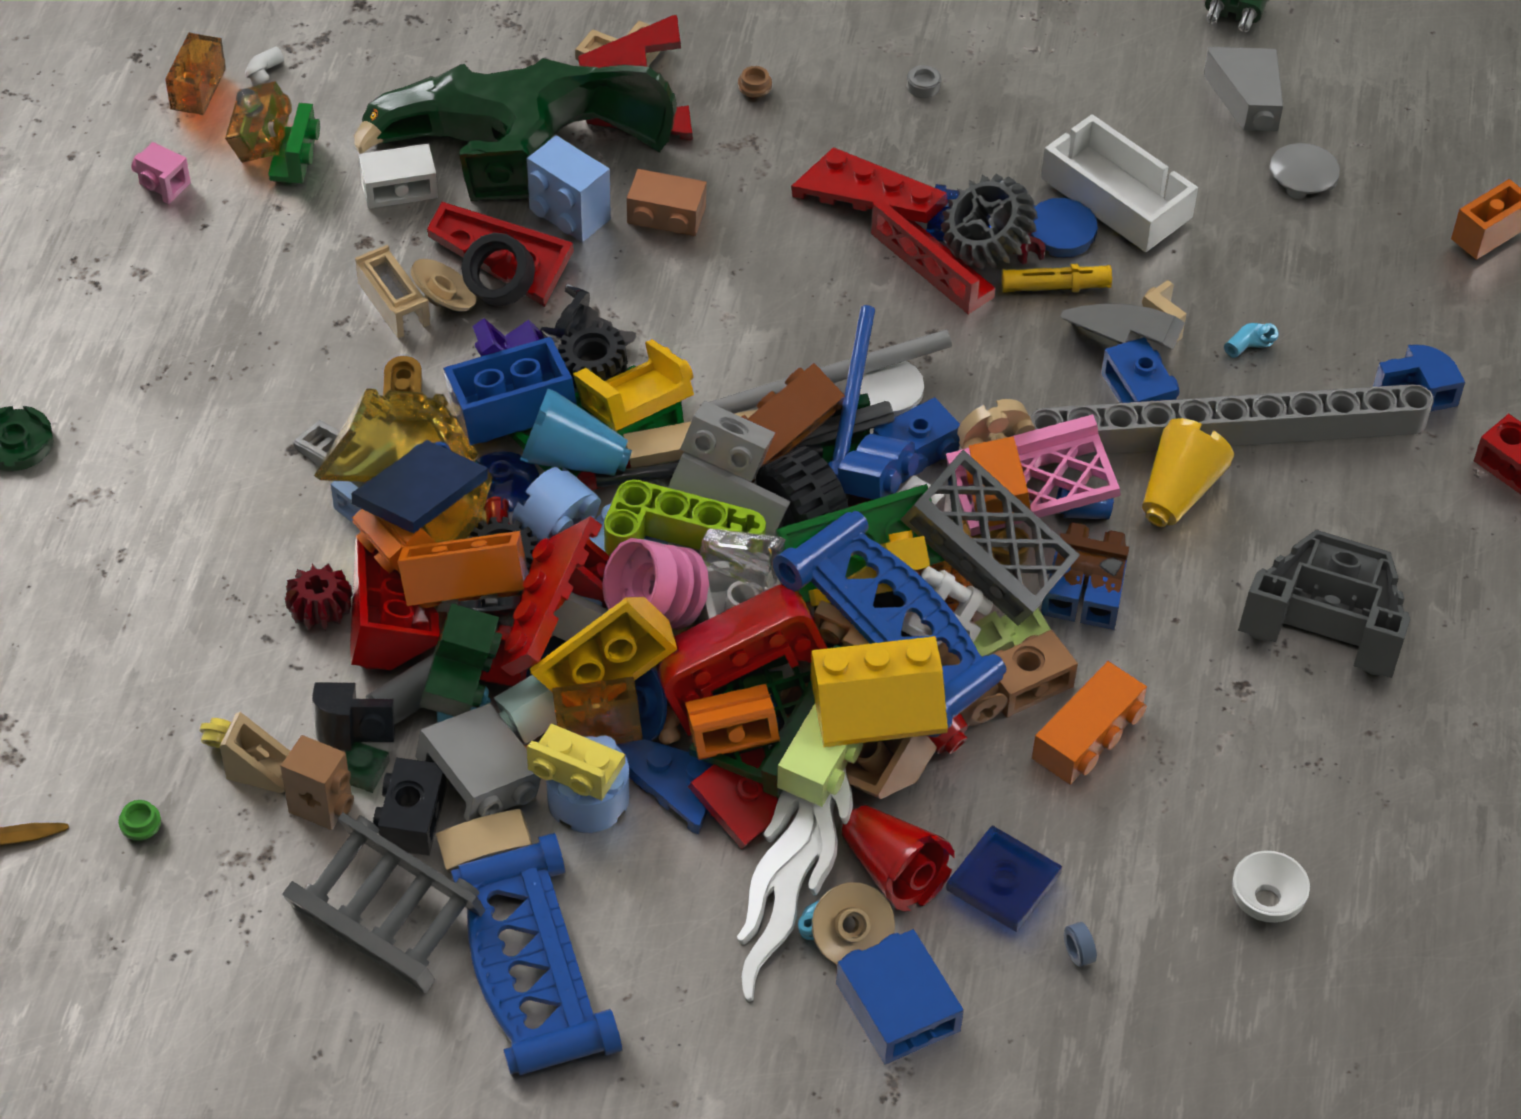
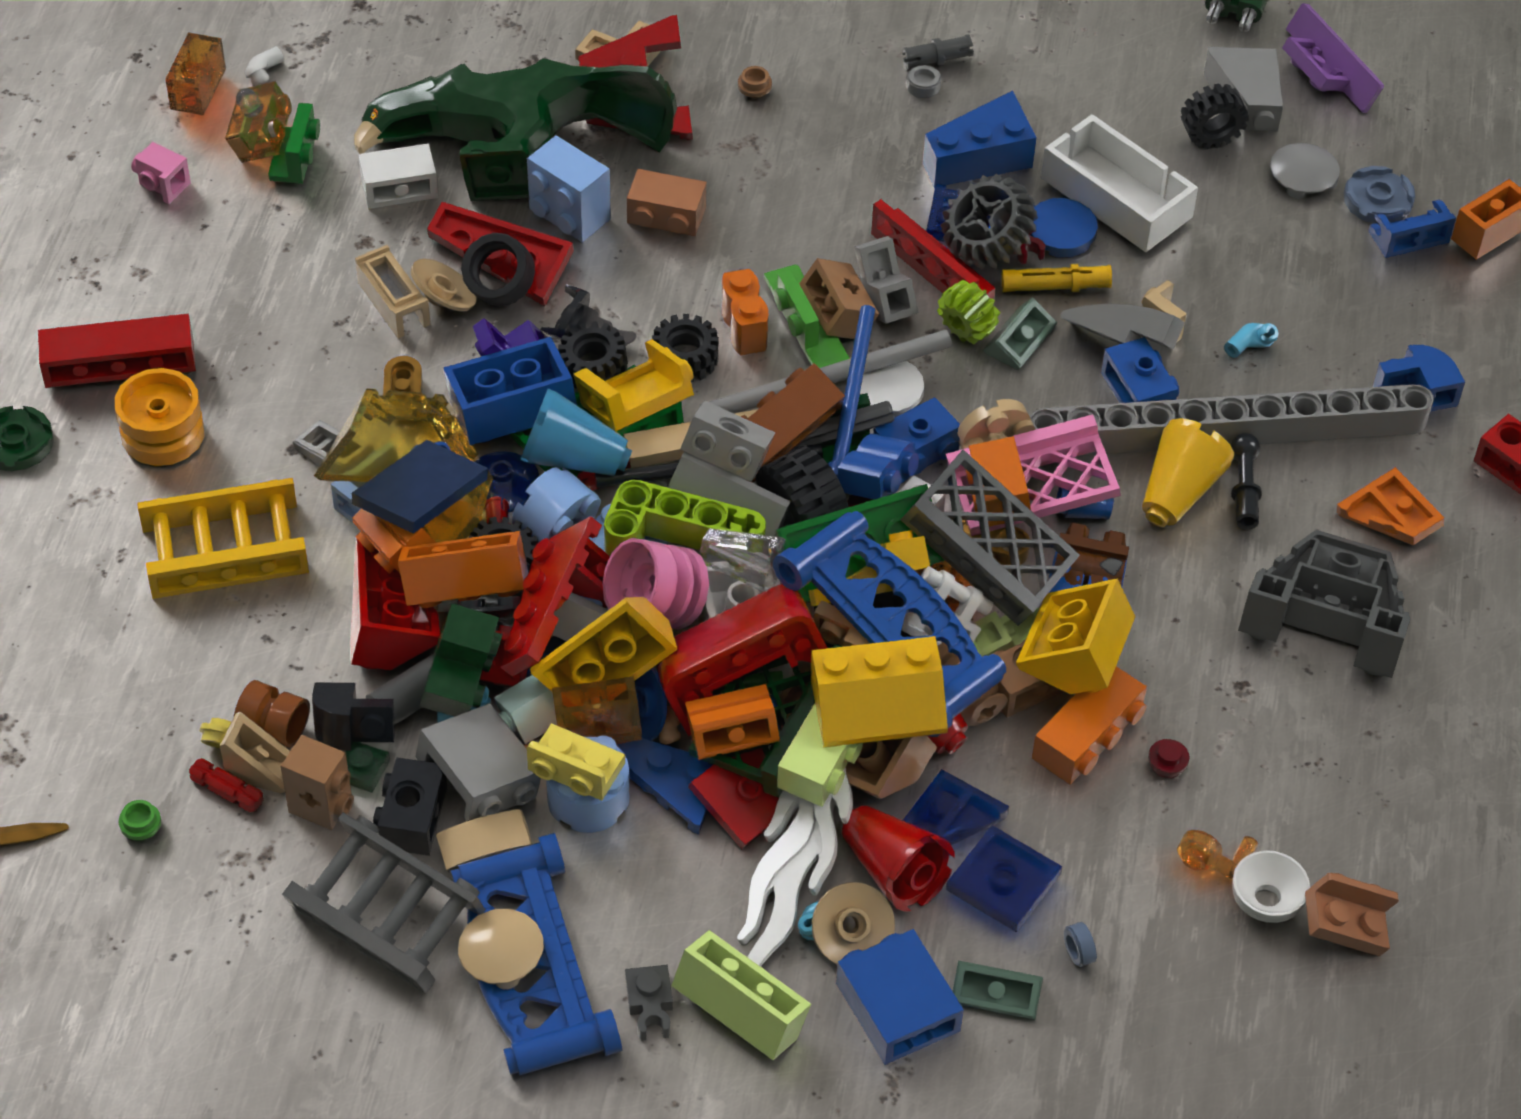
(117, 347): none -> red brick
(159, 417): none -> light orange wheel
(225, 567): none -> yellow fence
(226, 785): none -> red axle
(278, 714): none -> dark orange wheel
(318, 596): dark red gear -> none
(500, 947): none -> tan dish
(650, 997): none -> dark grey plate
(691, 333): none -> black tyre
(741, 994): none -> yellowish green brick
(744, 311): none -> orange brick
(802, 319): none -> bright green bracket
(836, 296): none -> medium nougat brick
(863, 183): red wing -> none
(884, 283): none -> light grey brick
(937, 51): none -> dark grey pin
(955, 809): none -> clear blue wing
(968, 311): none -> lime gear
(980, 142): none -> blue wedge
(997, 989): none -> sand green slope
(1021, 334): none -> sand green slope
(1078, 637): none -> yellow slope
(1168, 758): none -> dark red plate
(1204, 852): none -> clear orange plate
(1208, 104): none -> black tyre
(1246, 493): none -> black pin
(1329, 59): none -> medium lavender bracket
(1350, 913): none -> nougat bracket
(1379, 191): none -> sand blue tile
(1392, 508): none -> orange wing
(1413, 232): none -> blue hinge

